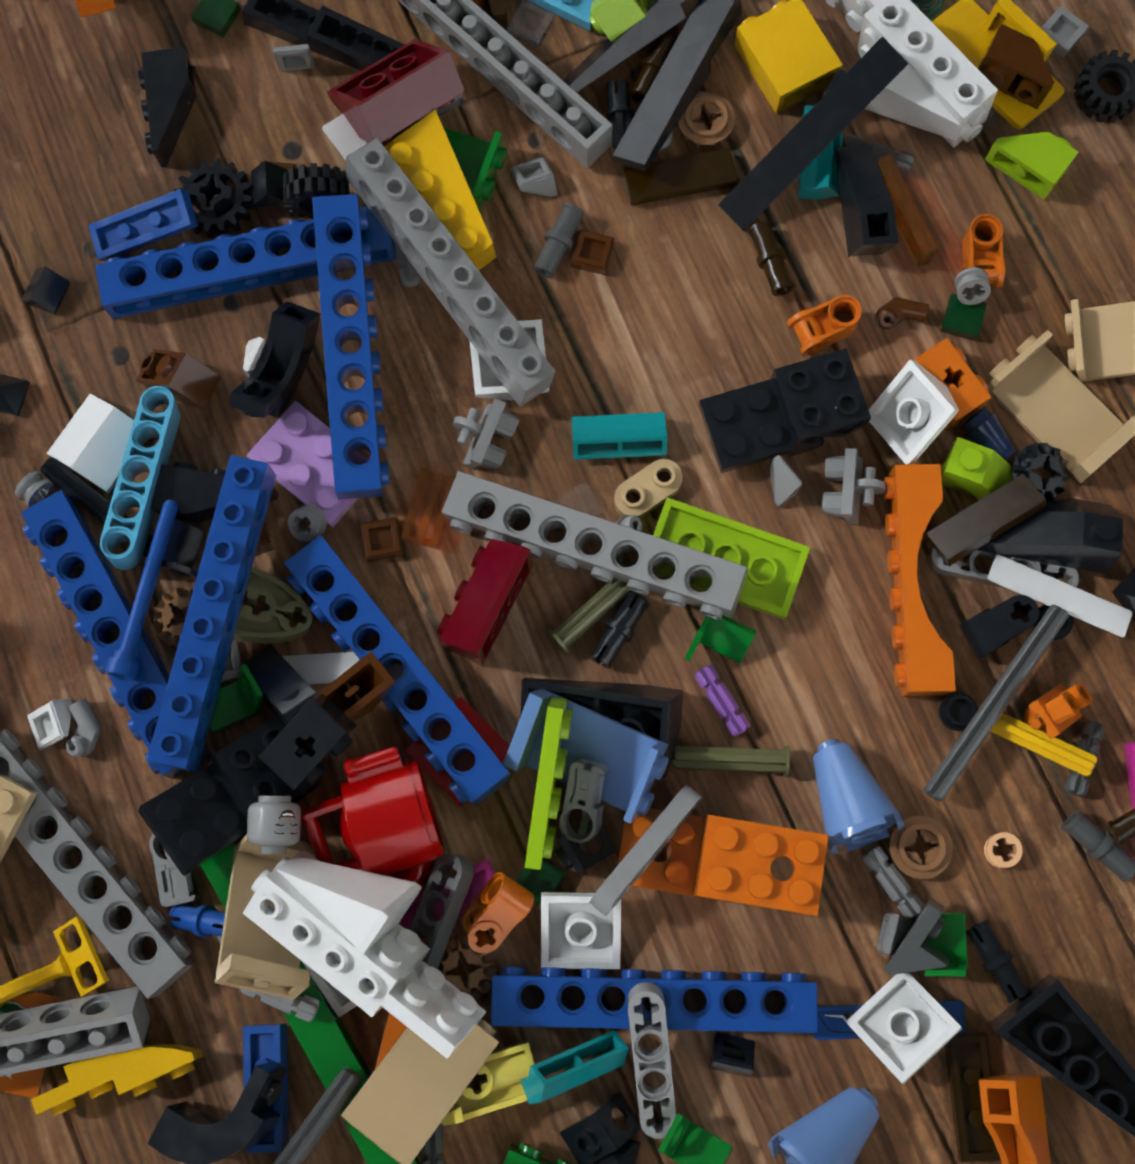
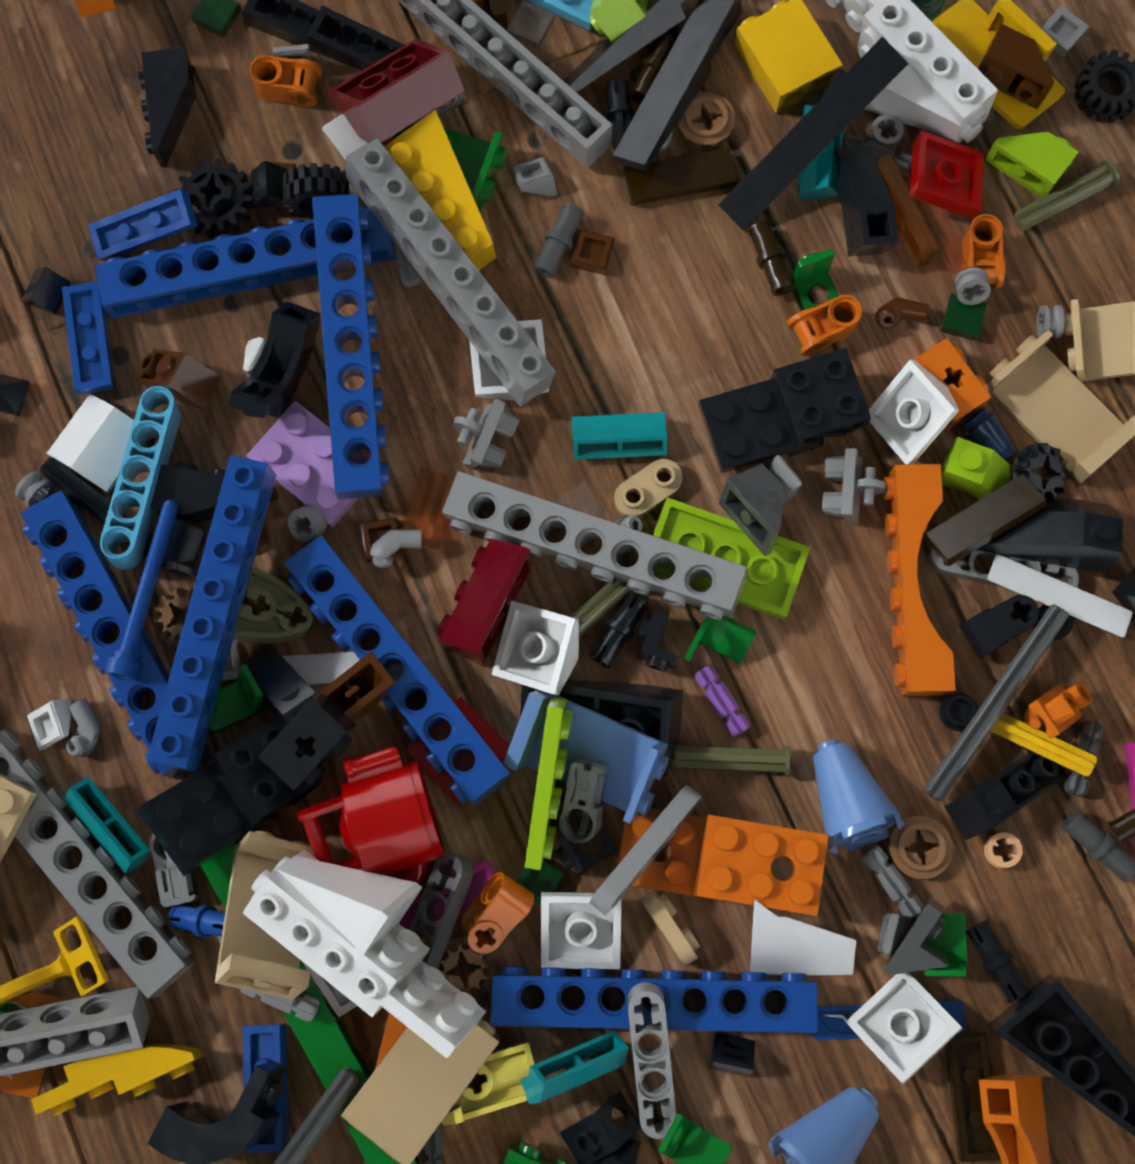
(88, 339): none -> blue plate
(101, 830): none -> teal piece
(273, 824): light grey head -> none
(289, 80): none -> orange piece
(393, 541): none -> light grey arm
(537, 648): none -> white slope
(652, 632): none -> black bracket
(681, 941): none -> tan plate
(756, 505): none -> flat silver slope
(797, 947): none -> white sticker
(811, 272): none -> green bracket
(891, 122): none -> light grey bush
(947, 174): none -> red tile
(1003, 794): none -> black slope
(1051, 320): none -> light grey bush
(1068, 195): none -> olive axle

